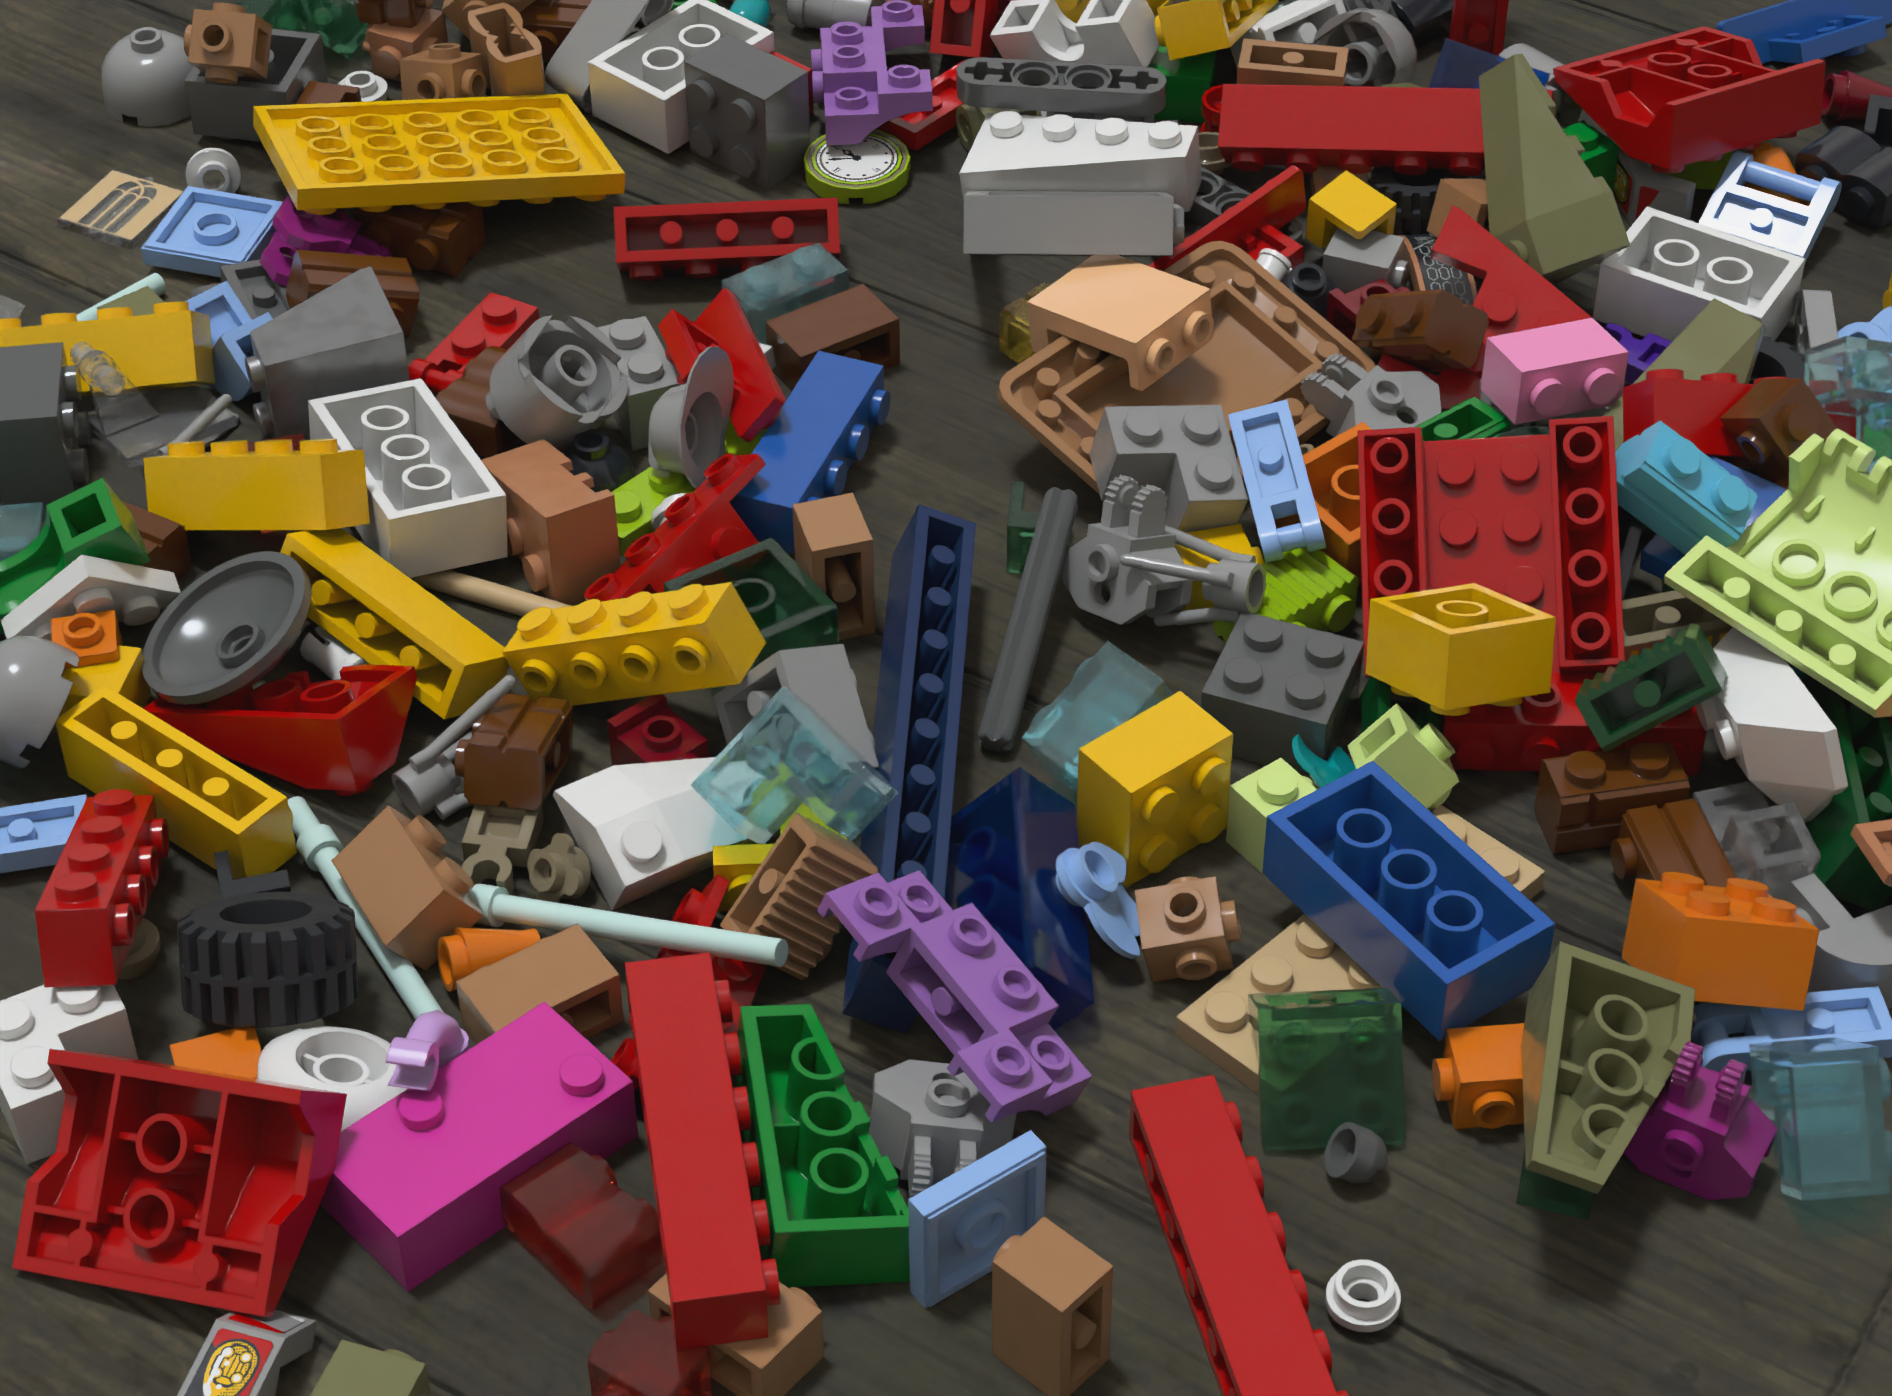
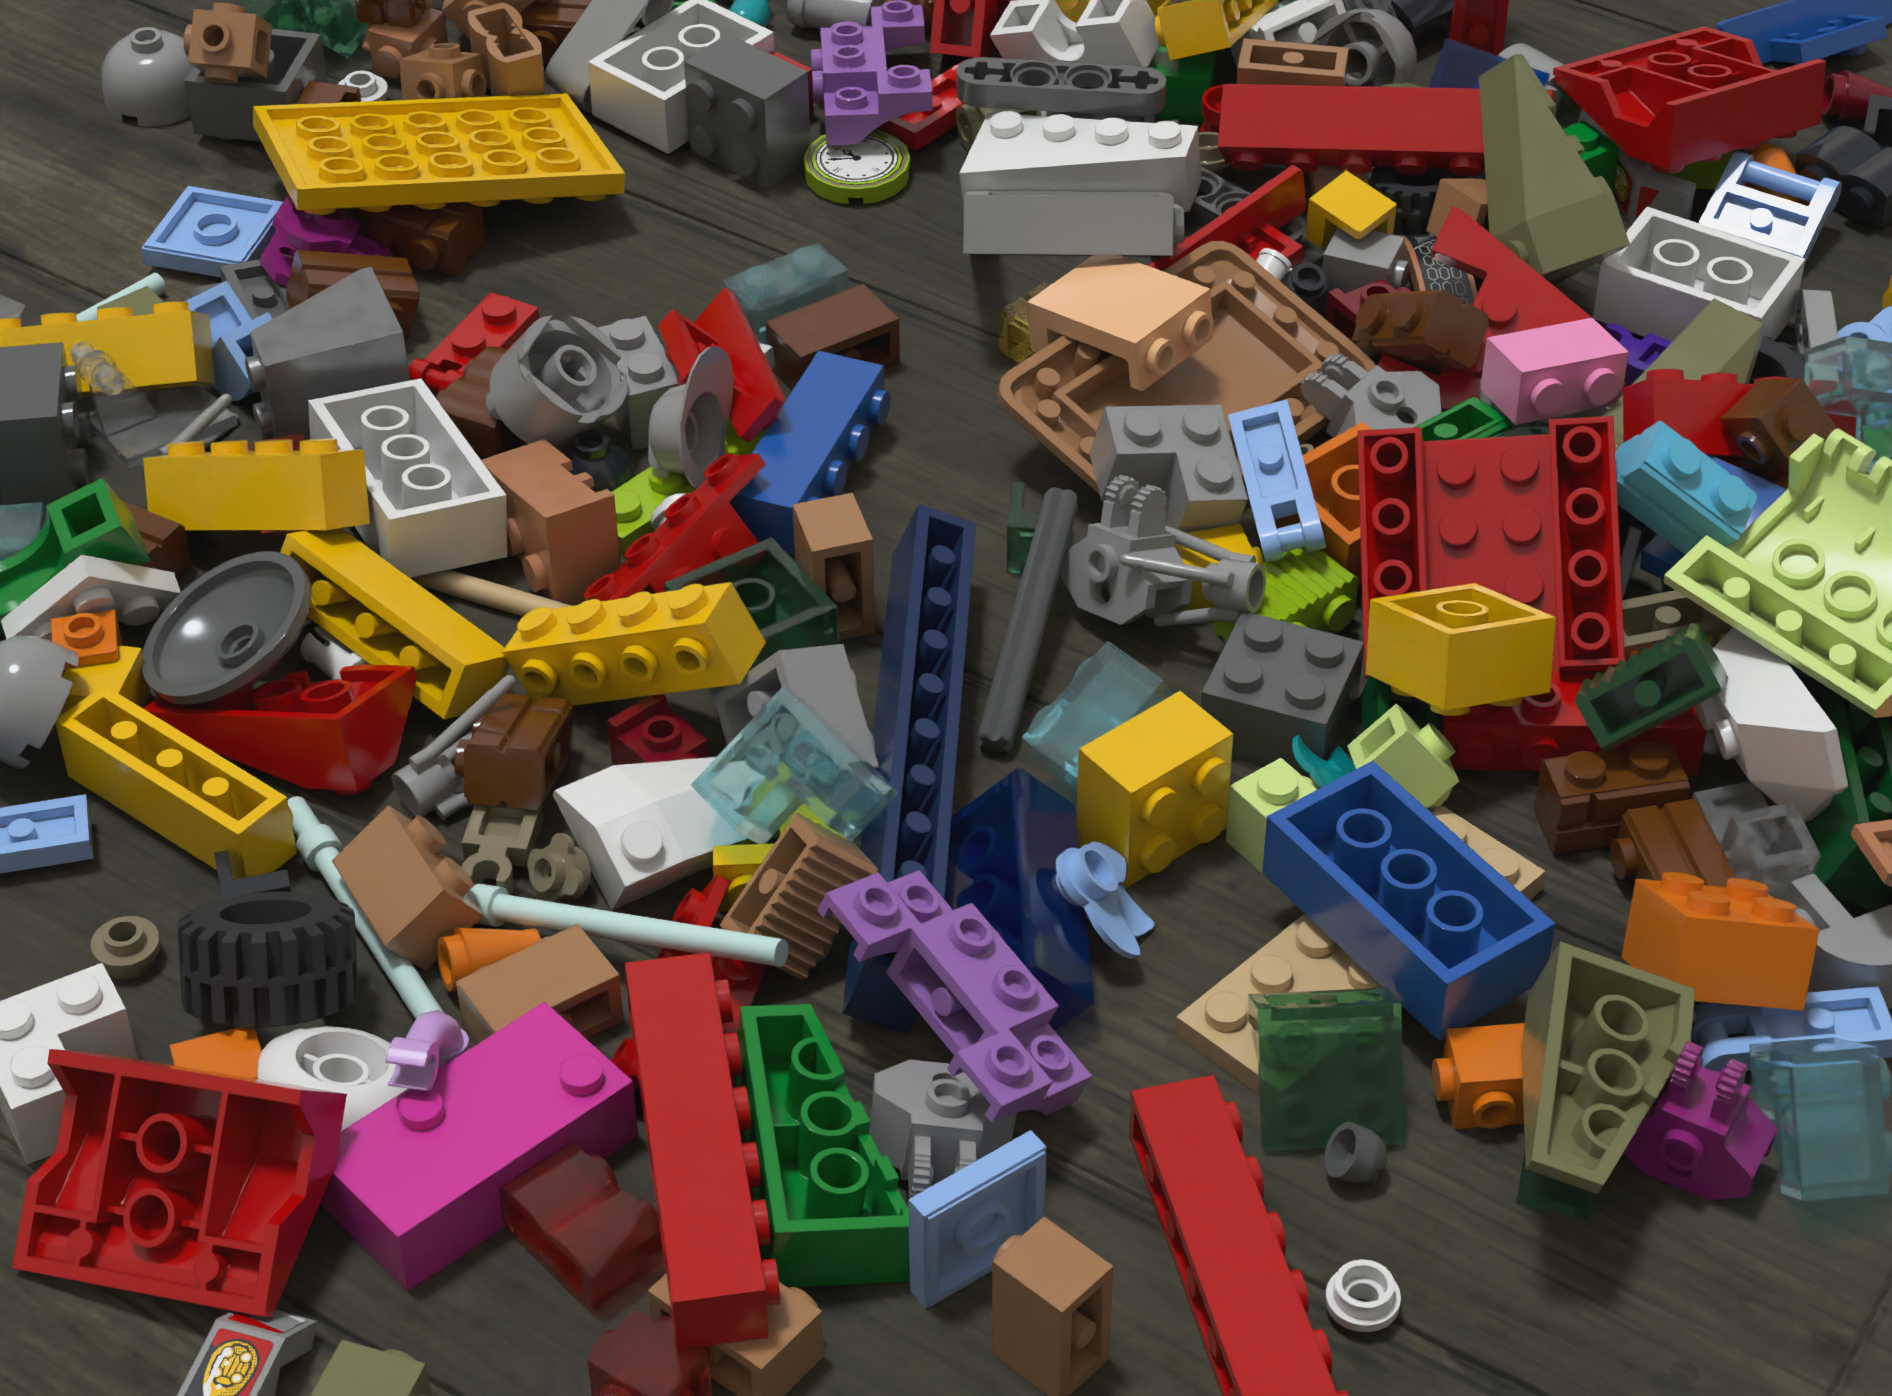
(100, 889): red brick -> none
(120, 209): piece -> none
(213, 159): white plate -> none
(720, 235): red brick -> none
(1186, 928): medium nougat brick -> none

